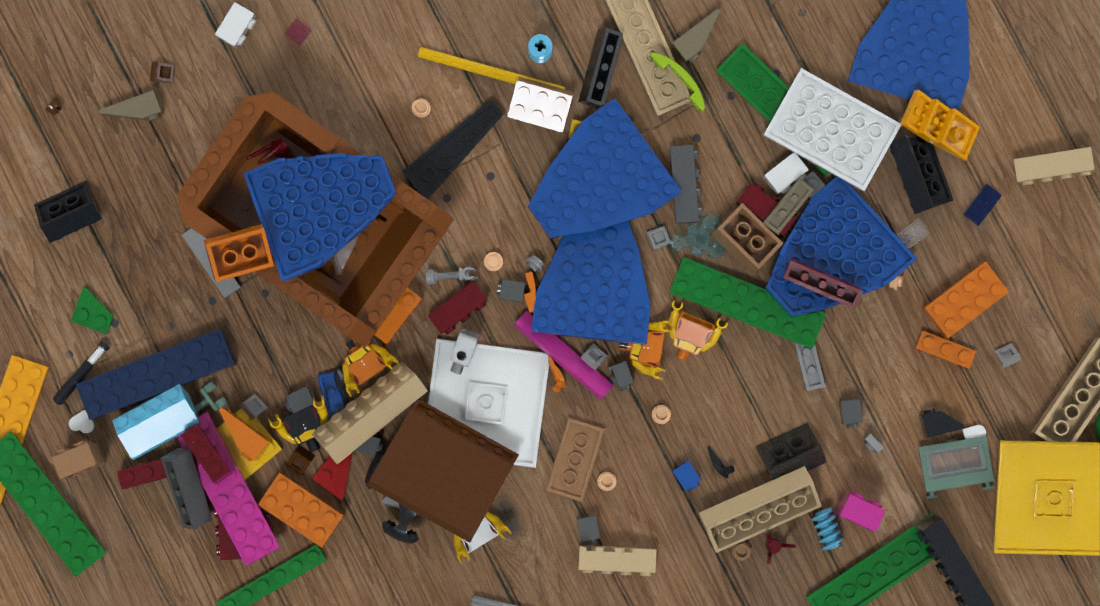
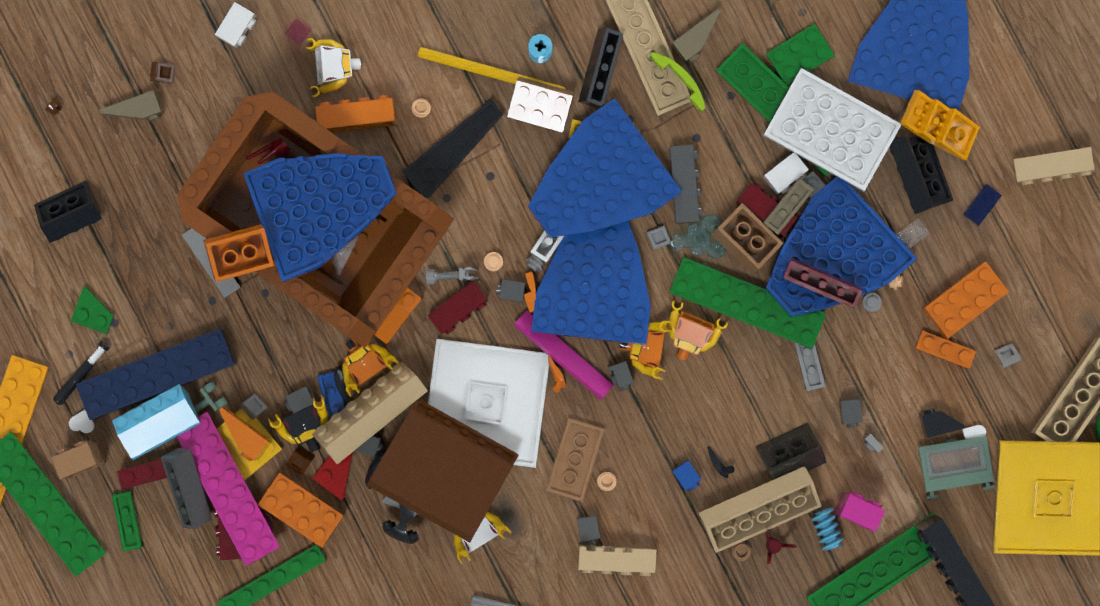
(127, 521): none -> green tile
(206, 454): dark red brick -> none
(332, 65): none -> torso
(356, 115): none -> orange brick
(466, 342): light grey torso -> none
(546, 247): none -> white brick
(594, 357): light grey plate -> none
(661, 414): light nougat plate -> none
(802, 51): none -> green plate
(872, 302): none -> light grey plate

